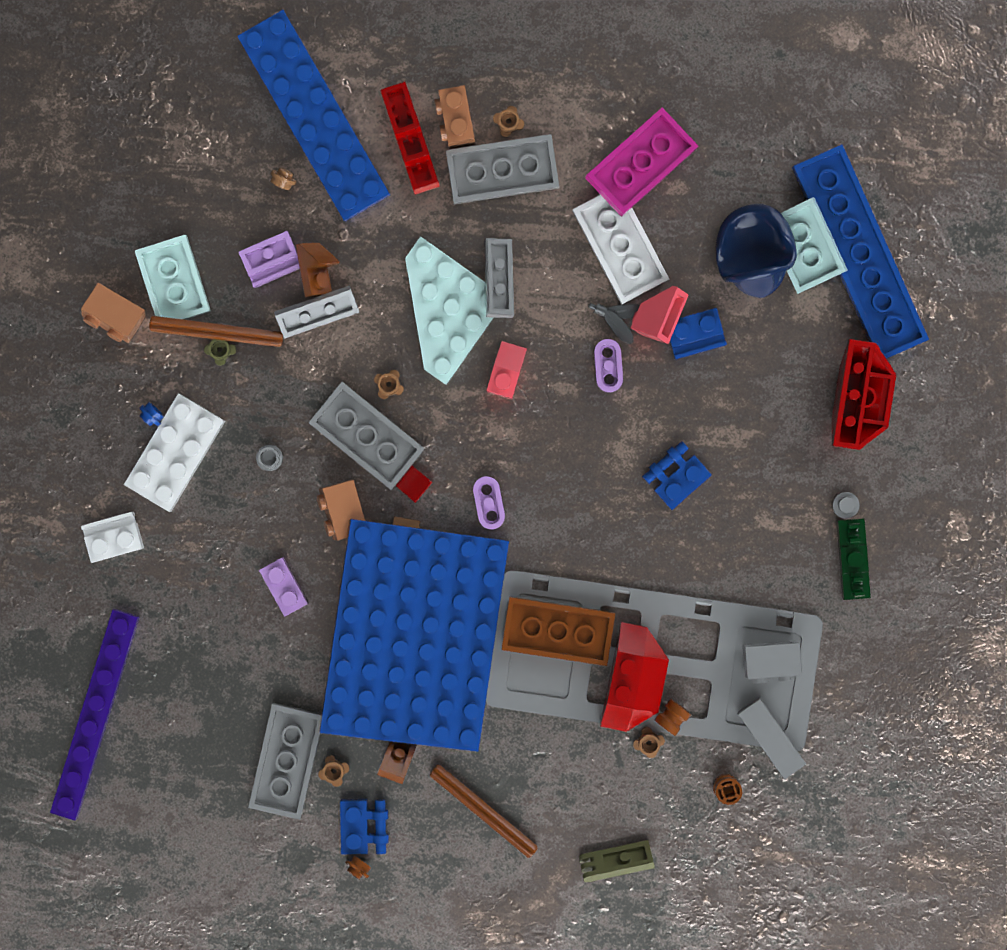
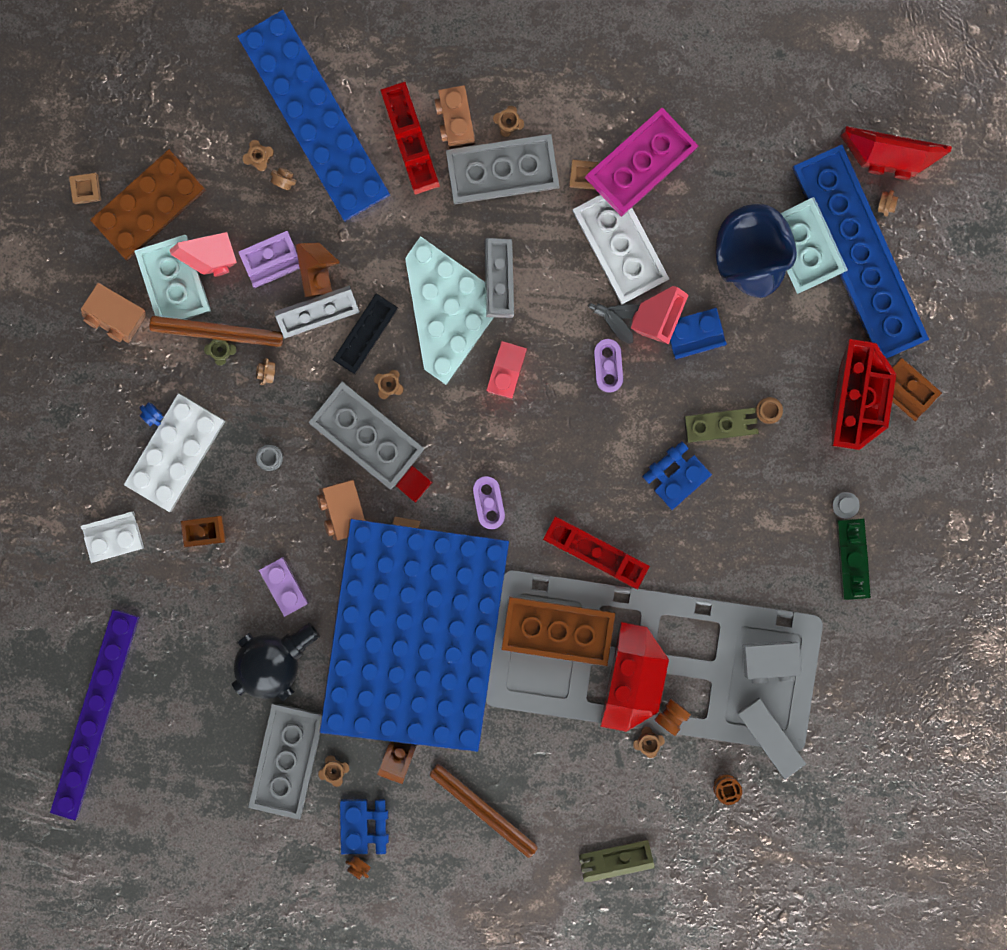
(85, 188): none -> medium nougat plate
(148, 204): none -> dark orange plate
(203, 531): none -> dark orange slope
(206, 254): none -> coral slope
(259, 163): none -> medium nougat plate
(265, 372): none -> medium nougat plate
(269, 664): none -> black piece
(365, 333): none -> black plate
(579, 170): none -> medium nougat plate
(596, 552): none -> red slope
(719, 425): none -> olive hinge
(769, 410): none -> medium nougat plate
(888, 203): none -> medium nougat plate
(892, 153): none -> red wedge
(912, 390): none -> dark orange plate

